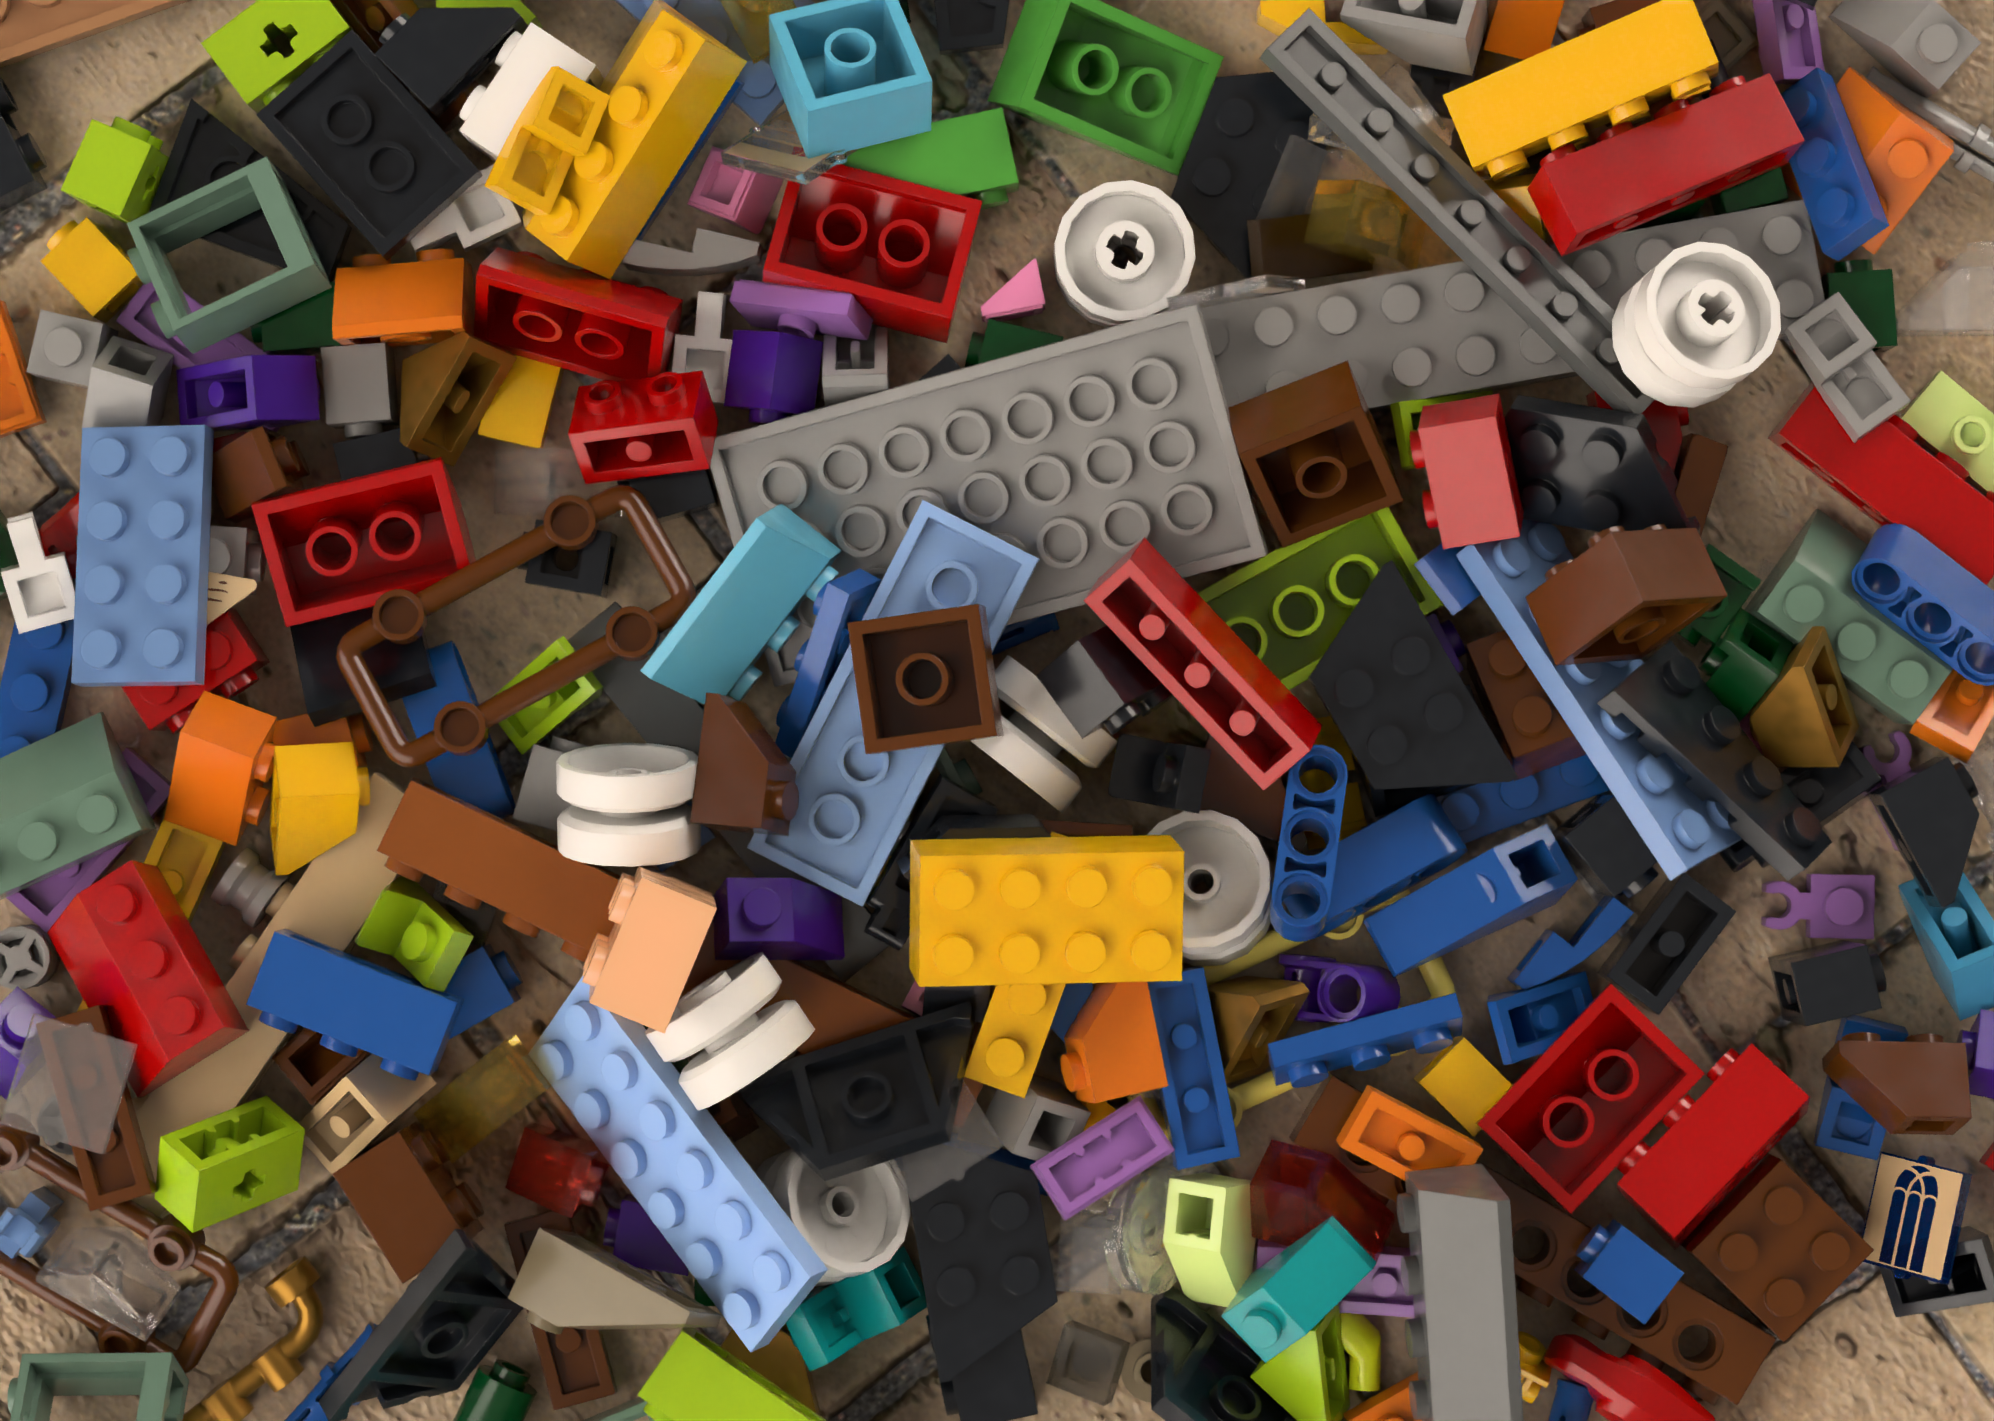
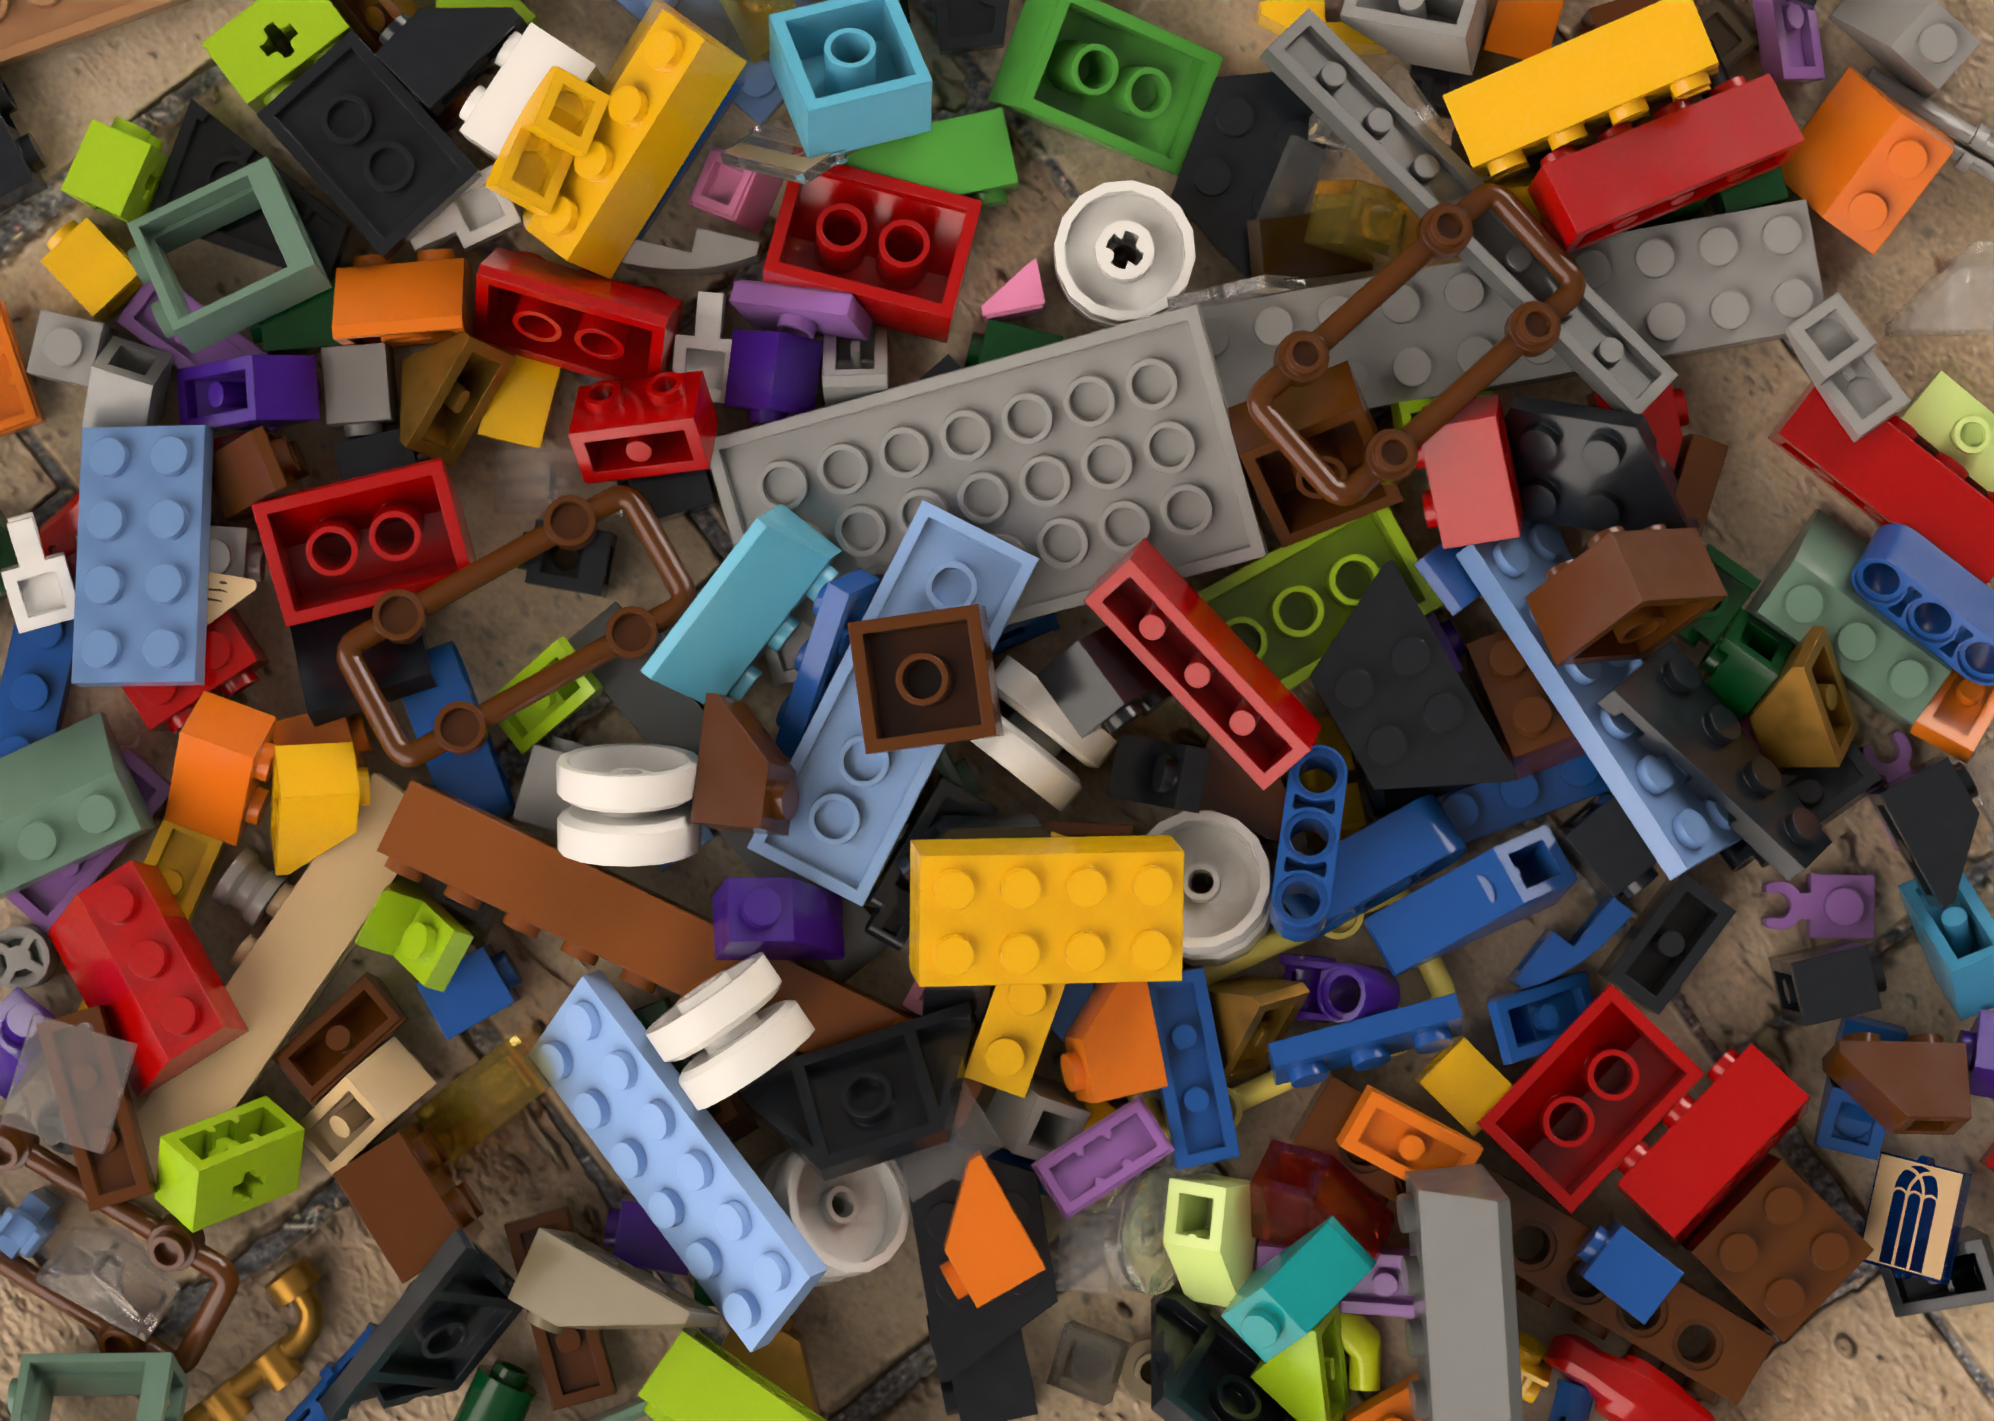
(354, 1004): blue brick -> none
(557, 1170): clear red slope -> none
(650, 947): light nougat brick -> none
(856, 1309): teal brick -> none
(986, 1239): none -> orange slope
(1393, 452): none -> reddish brown bar
(1696, 324): white wheel -> none
(1832, 168): blue plate -> none
(1869, 296): dark green brick -> none

